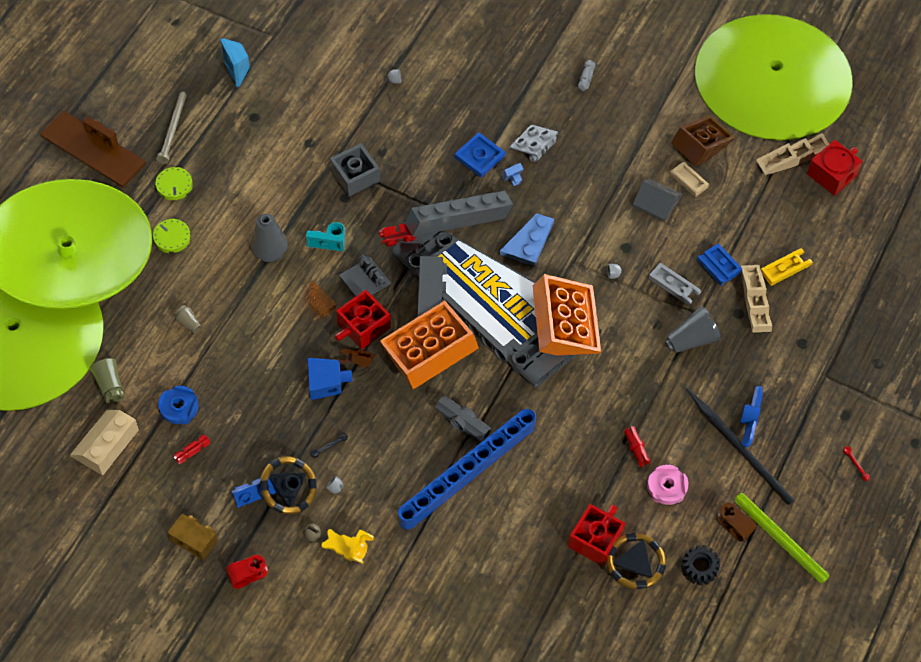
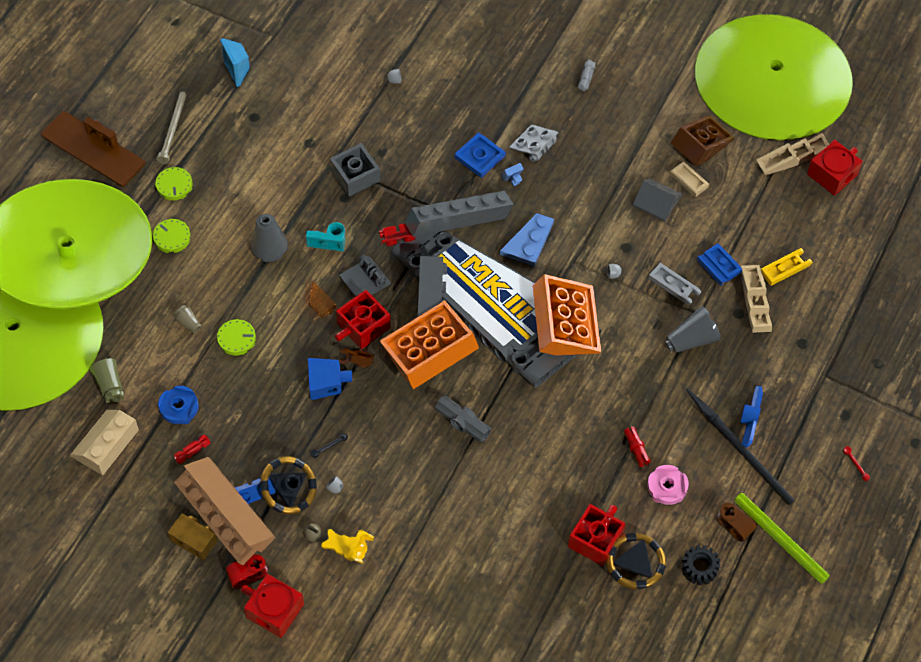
(224, 509): none -> medium nougat slope
(236, 337): none -> lime tile
(273, 605): none -> red piece
(465, 476): blue beam -> none

